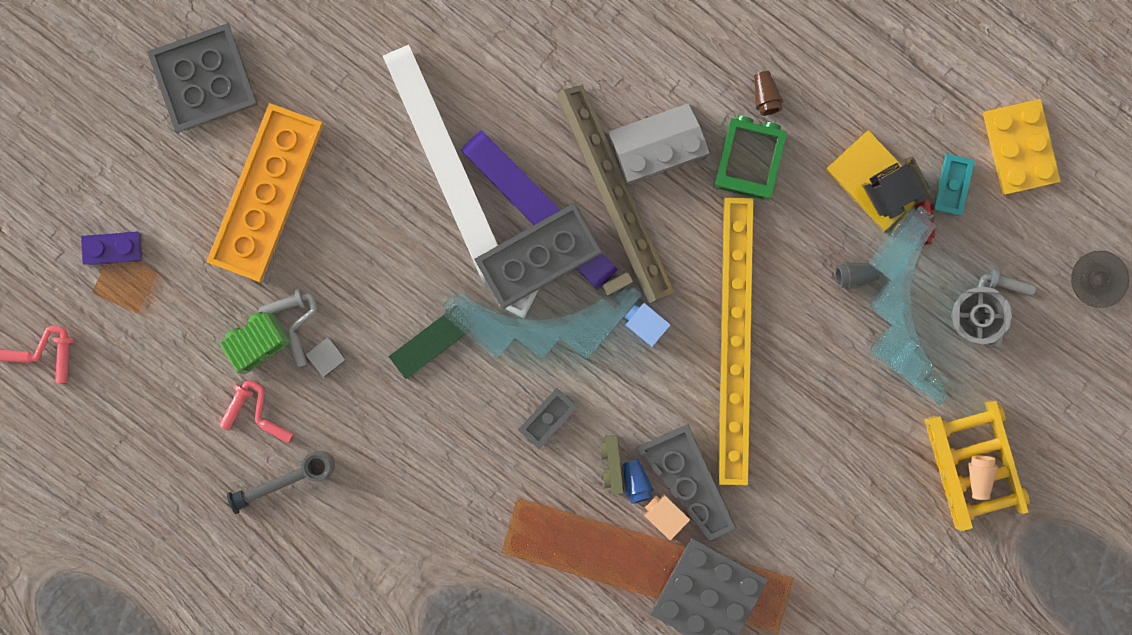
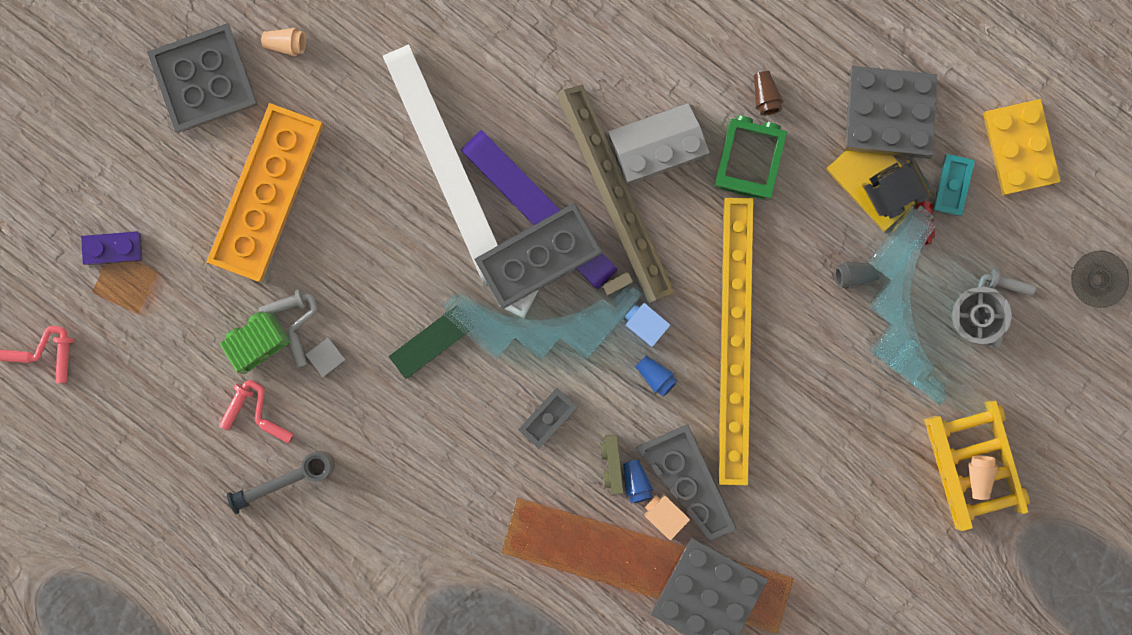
(286, 41): none -> light nougat cone
(657, 376): none -> blue cone
(891, 112): none -> dark grey plate

